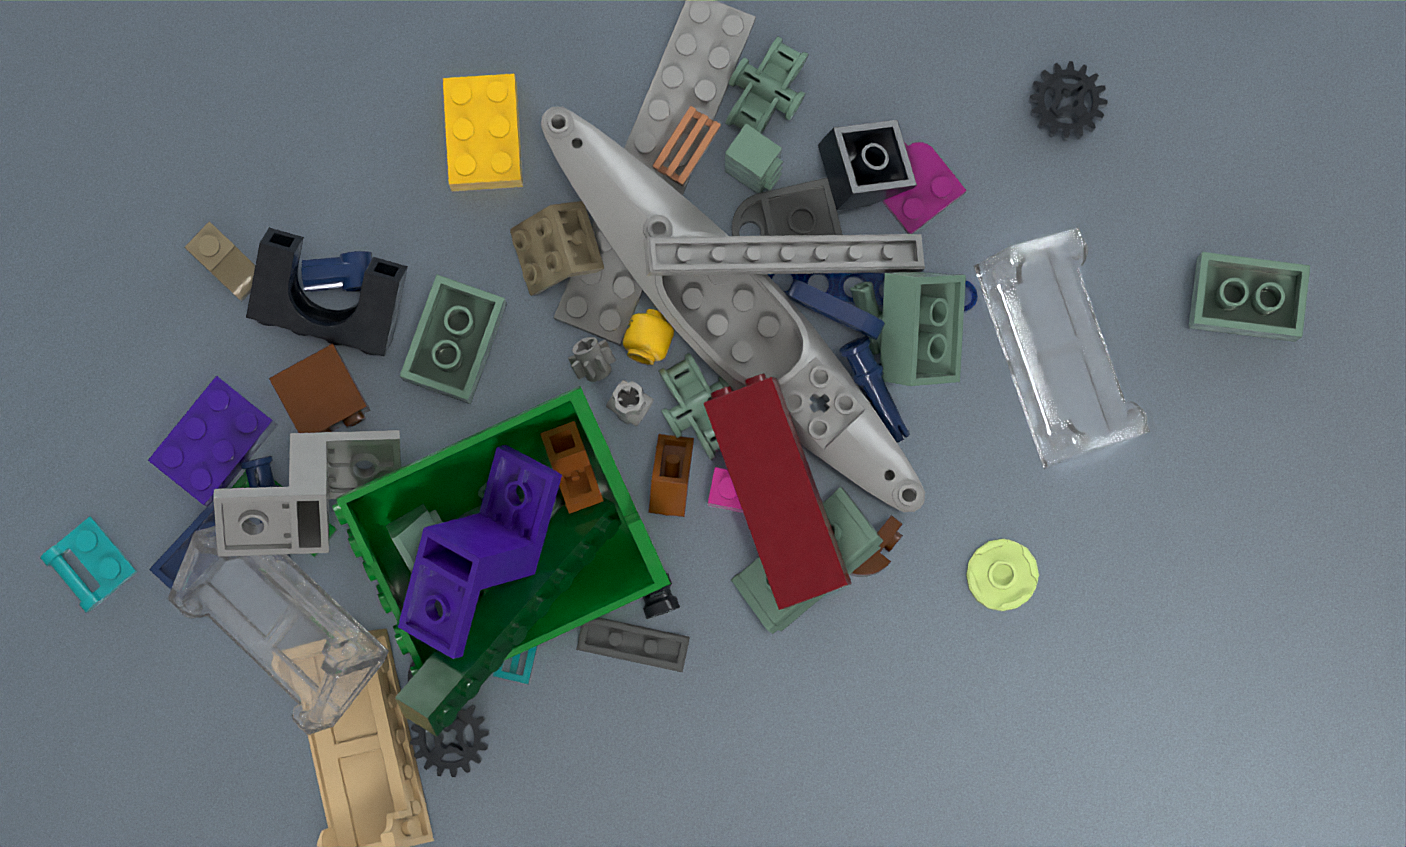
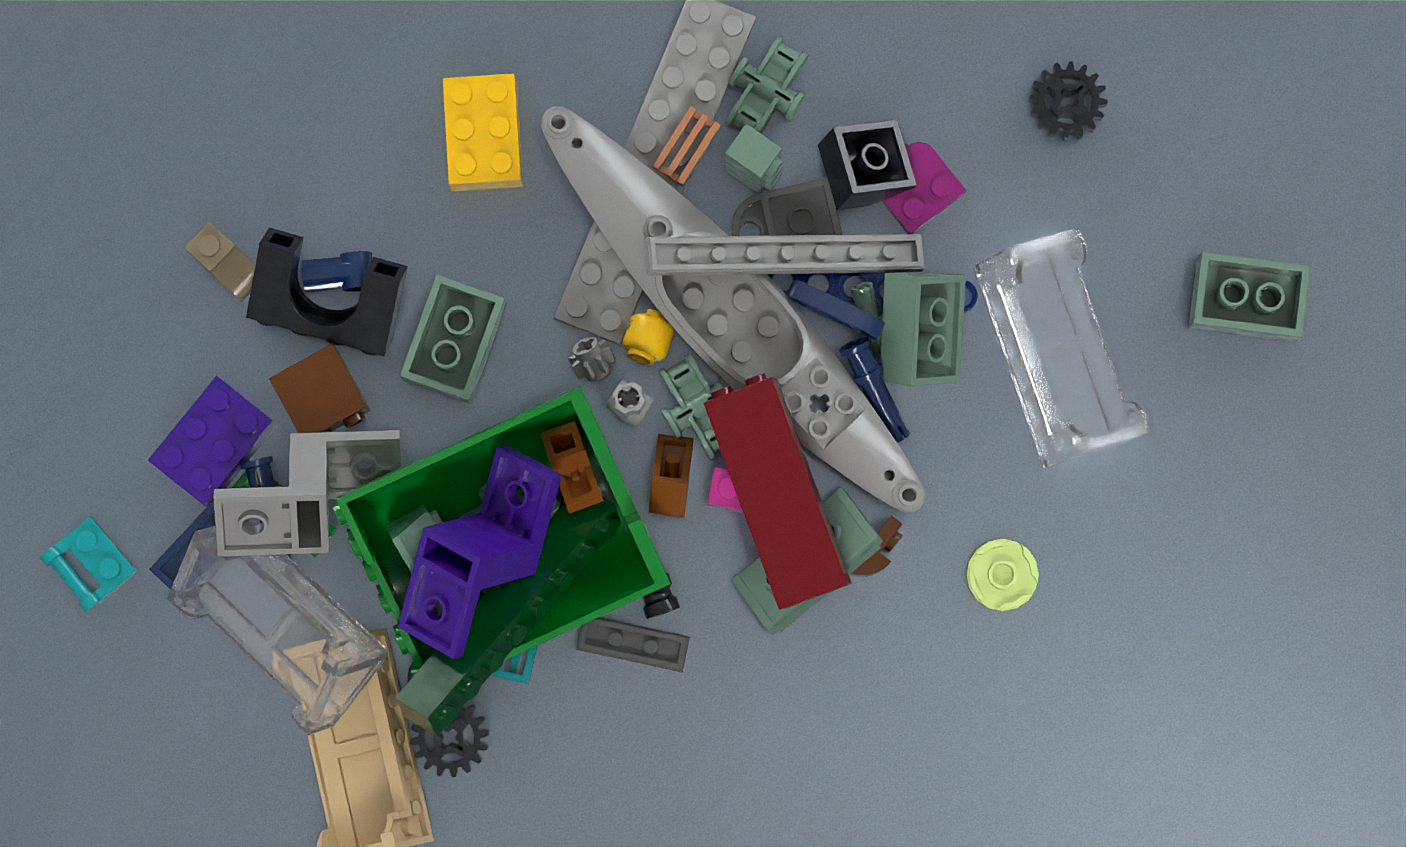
(556, 246): dark tan bracket -> none

